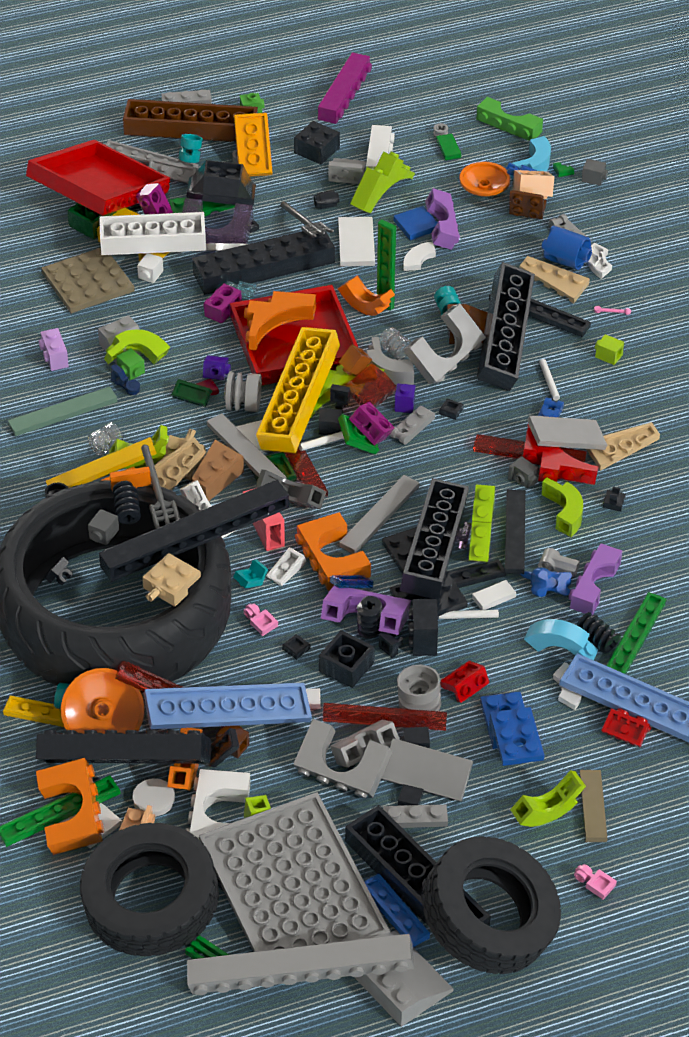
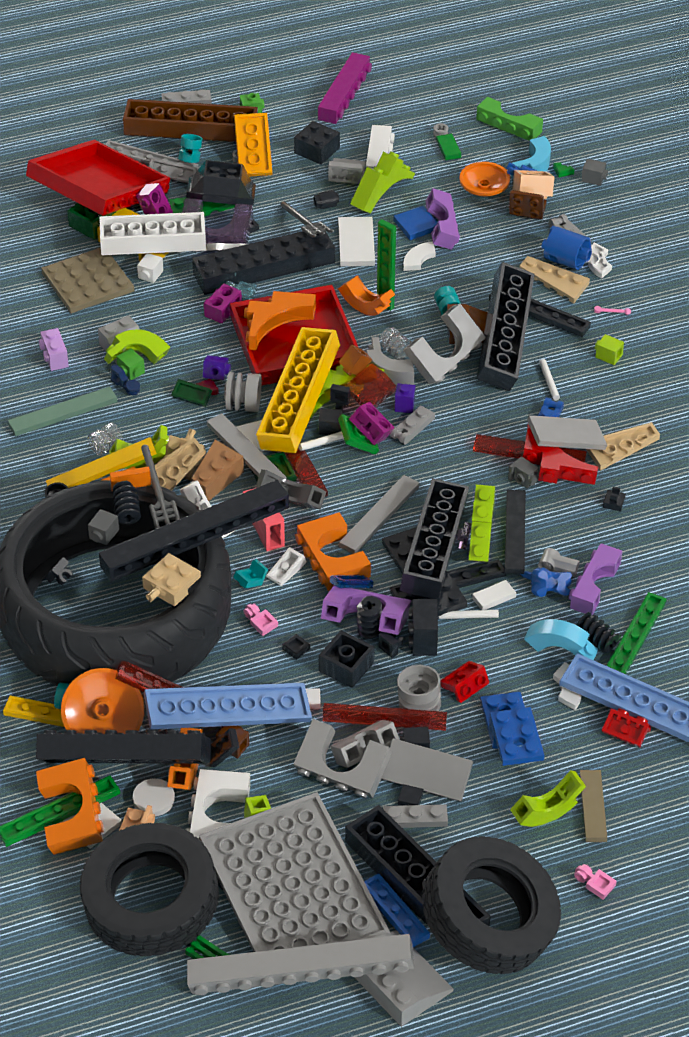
(451, 409): black tile -> none
(571, 501): lime arch -> none

